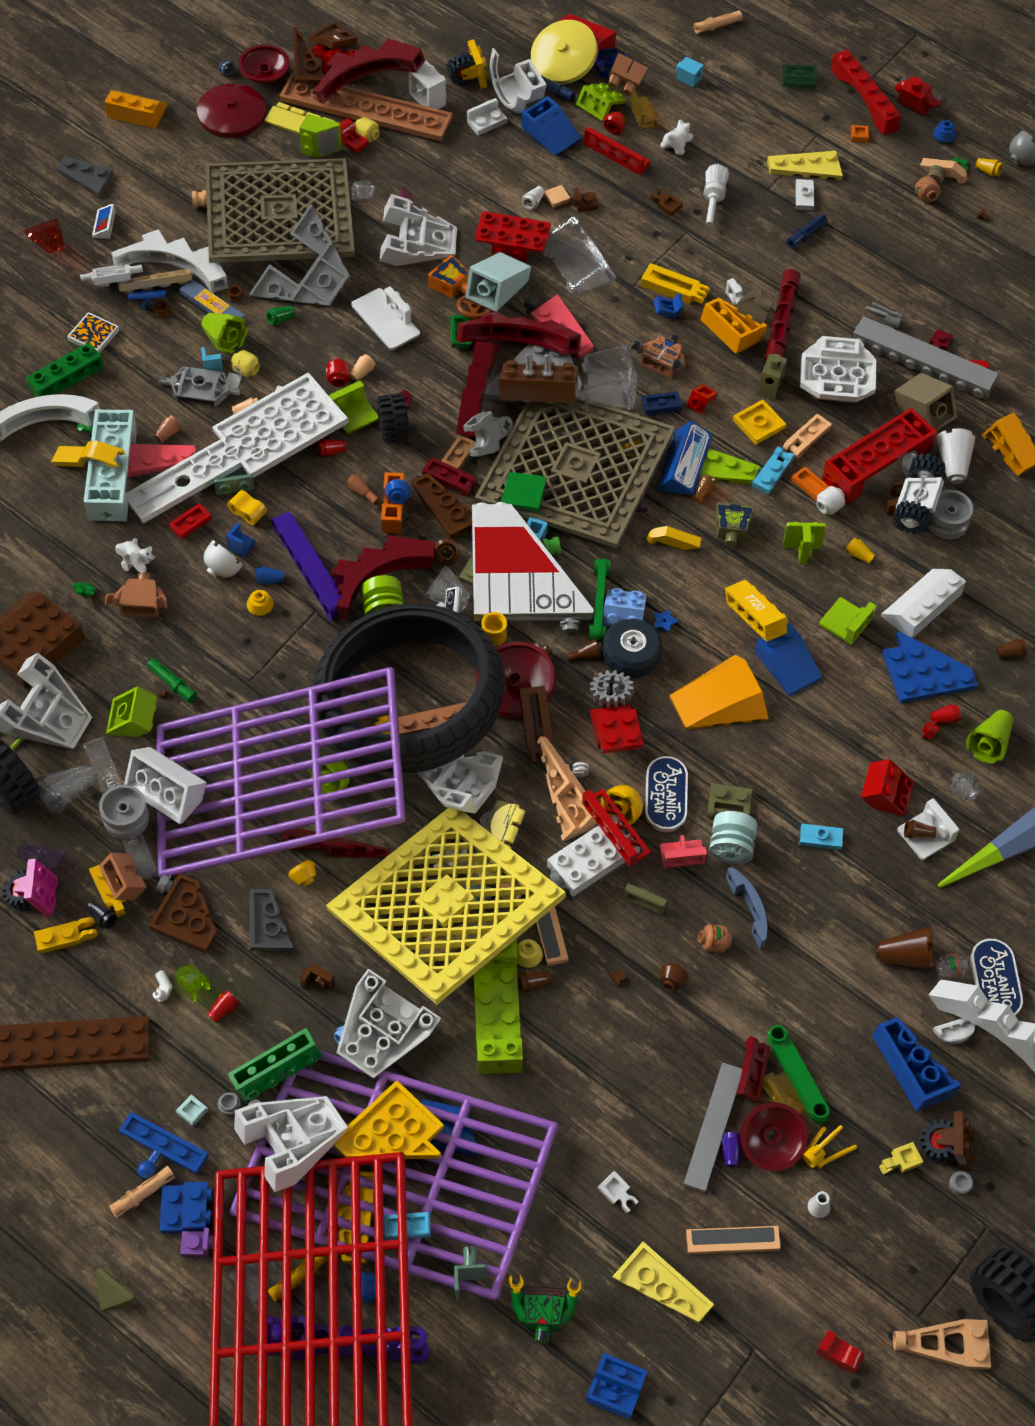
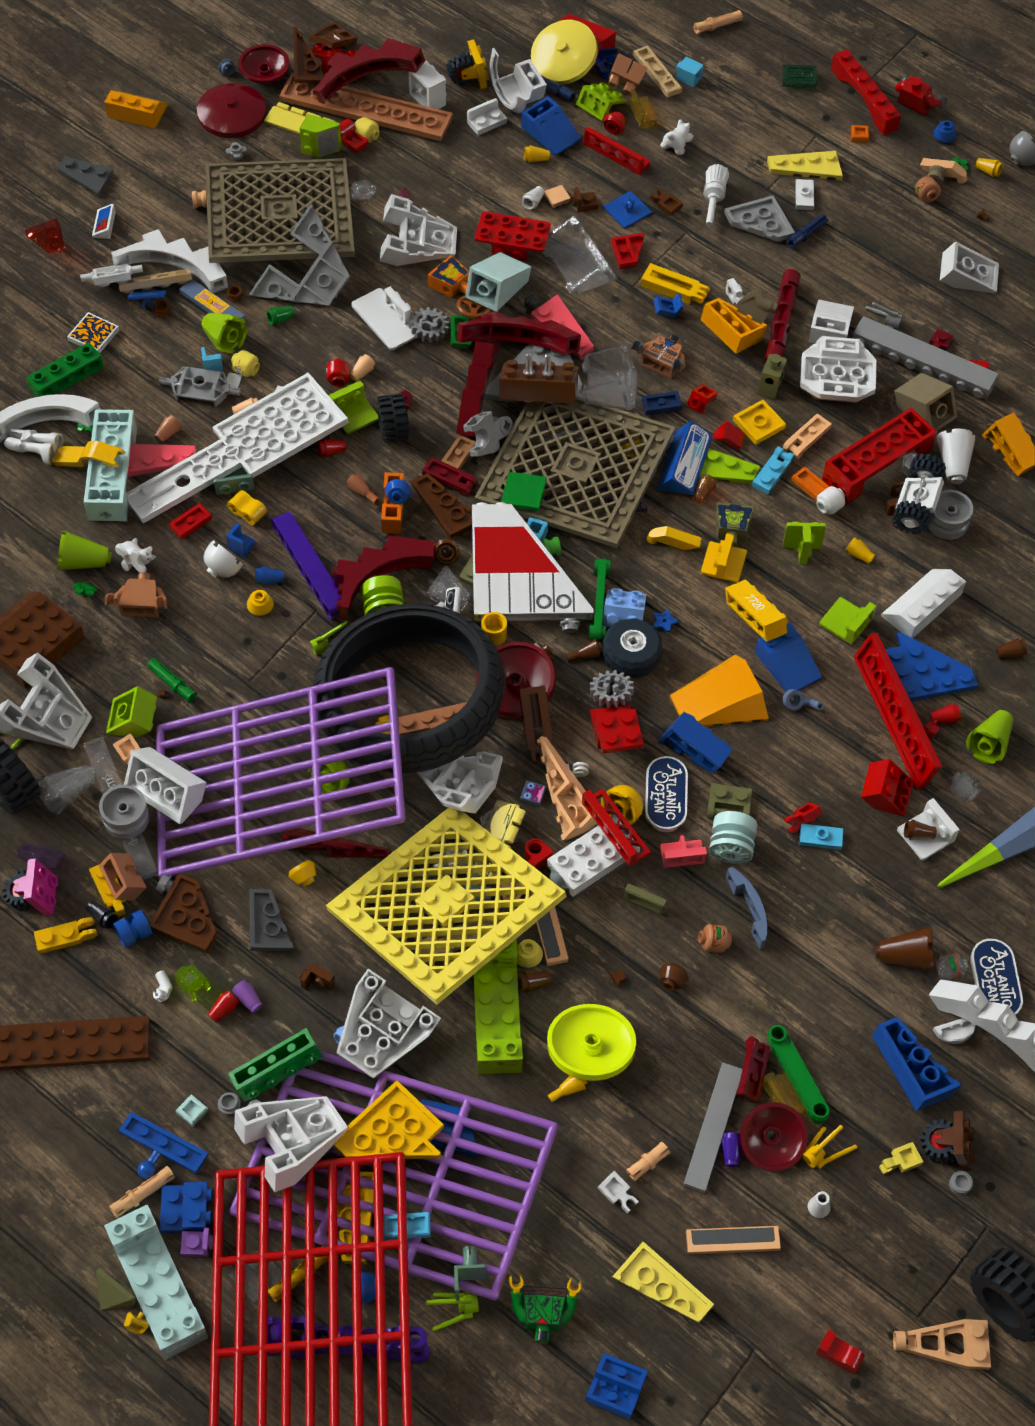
(24, 440): none -> white piece
(81, 553): none -> lime cone
(125, 746): none -> light nougat plate
(133, 928): none -> blue wheel
(135, 1323): none -> yellow piece
(156, 1282): none -> light aqua plate
(236, 151): none -> light grey plate
(247, 995): none -> medium lavender cone
(321, 643): none -> lime plant
(429, 324): none -> light grey gear
(467, 1304): none -> lime plant
(533, 793): none -> tile
(536, 154): none -> yellow cone
(538, 860): none -> red plate
(569, 1086): none -> yellow cone
(591, 1042): none -> neon yellow dish
(627, 209): none -> blue piece
(627, 249): none -> red wing
(648, 1161): none -> light nougat pin
(657, 71): none -> tan plate
(697, 742): none -> blue wedge
(724, 560): none -> yellow bracket
(730, 435): none -> red tile
(761, 218): none -> light grey plate
(799, 700): none -> sand blue plate
(803, 814): none -> red plate
(830, 320): none -> white slope
(897, 711): none -> red plate
(968, 269): none -> white slope

